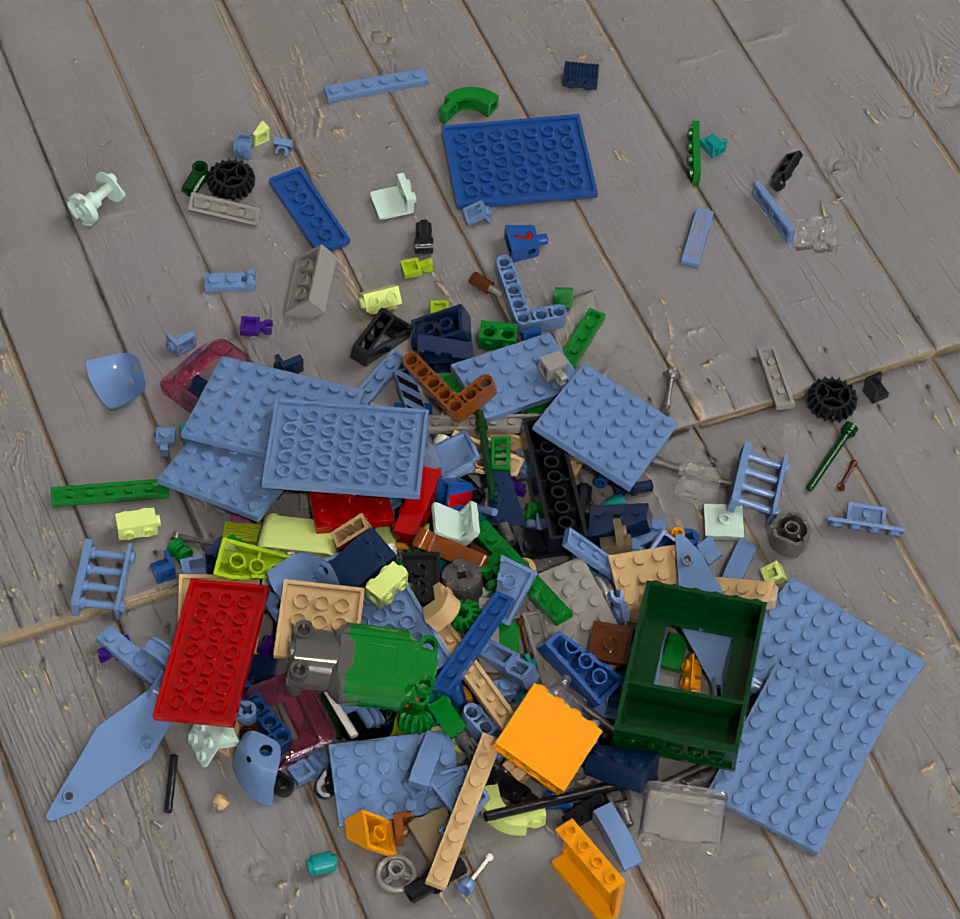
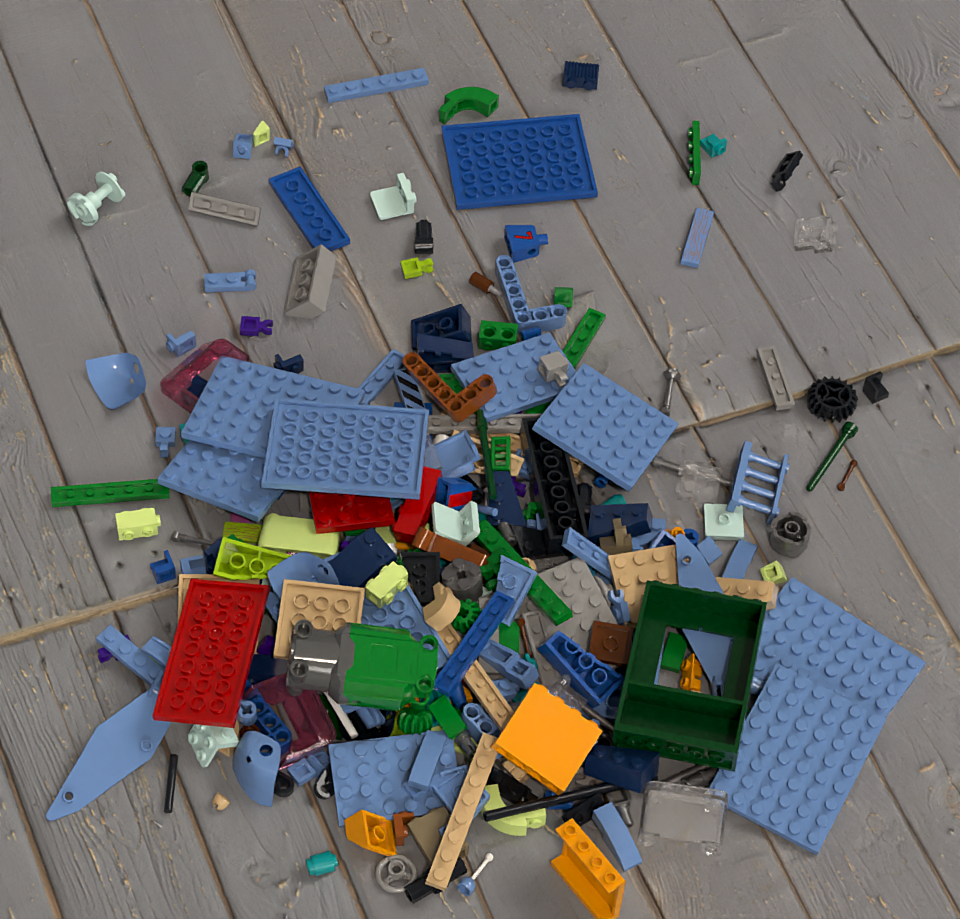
(85, 569): medium blue fence -> none
(178, 550): green wheel -> none
(231, 184): black gear -> none
(350, 530): tan torso -> none
(380, 337): black wedge -> none
(384, 297): yellowish green brick -> none
(437, 305): lime plate -> none
(477, 212): medium blue bracket -> none
(639, 487): dark blue pin -> none
(773, 211): medium blue tile -> none
(866, 517): medium blue bracket -> none

